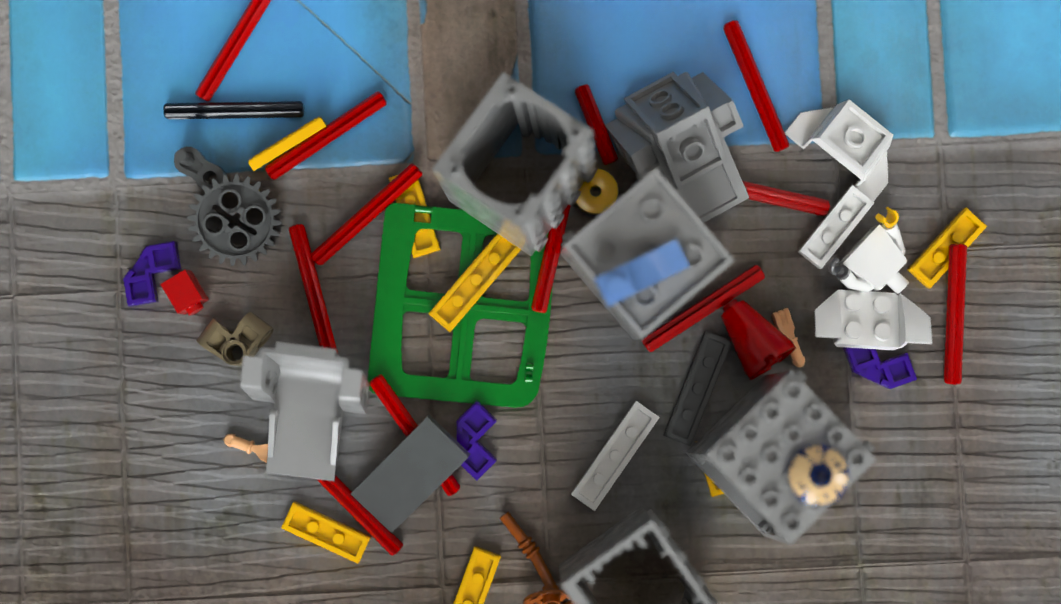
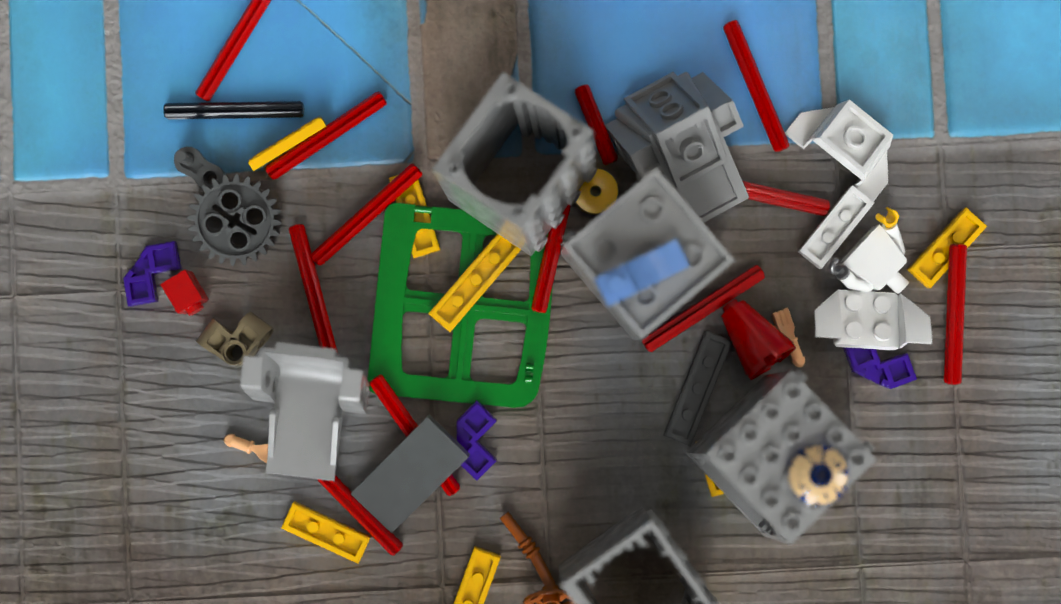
(615, 455): white plate -> none

